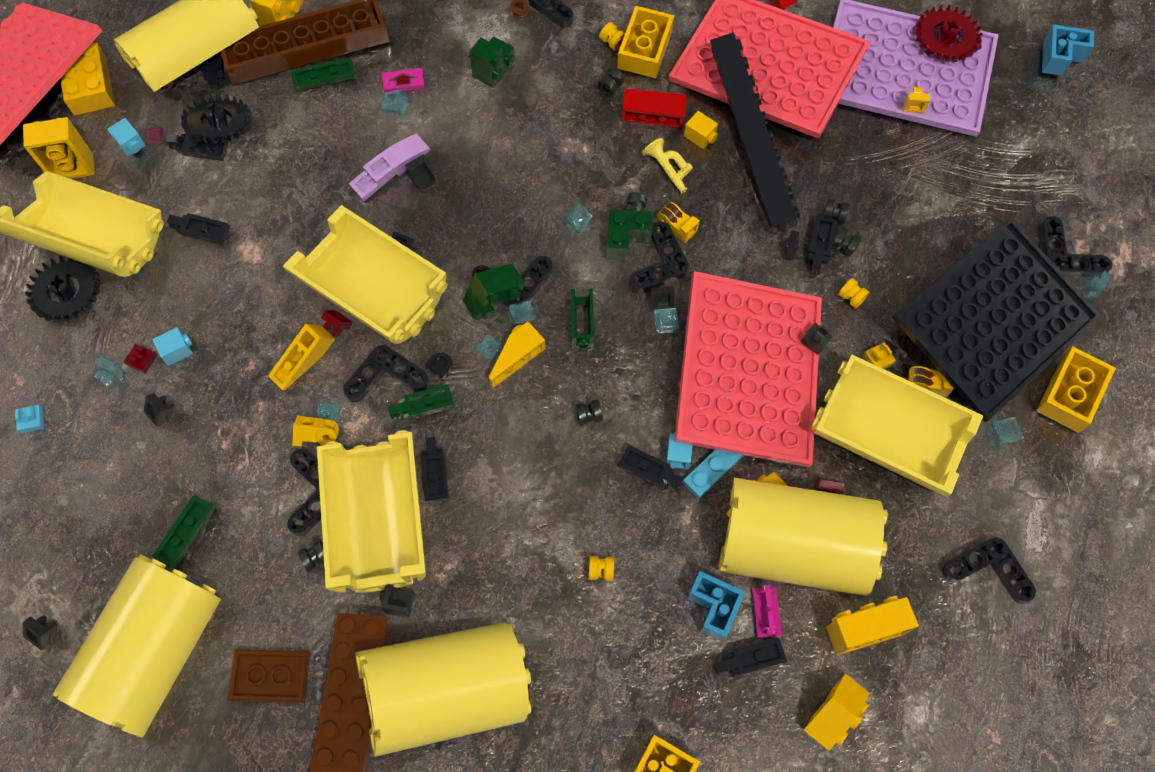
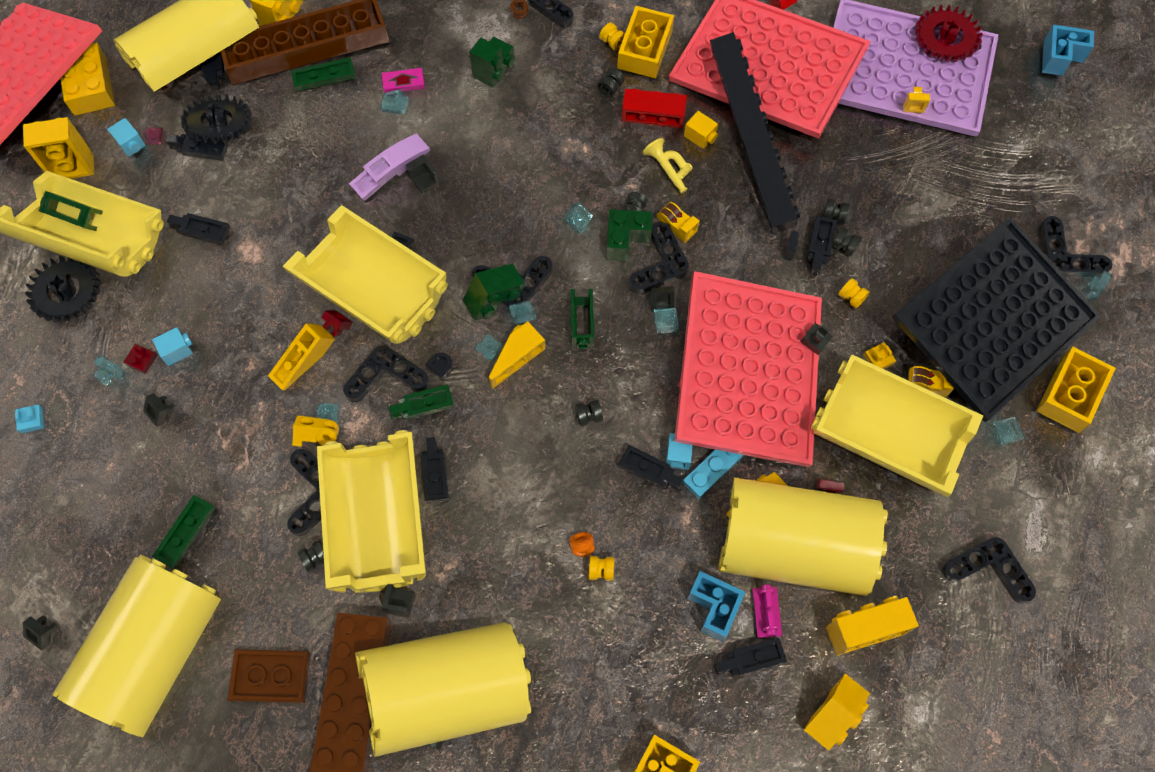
(49, 204): none -> dark green window
(582, 544): none -> orange tile

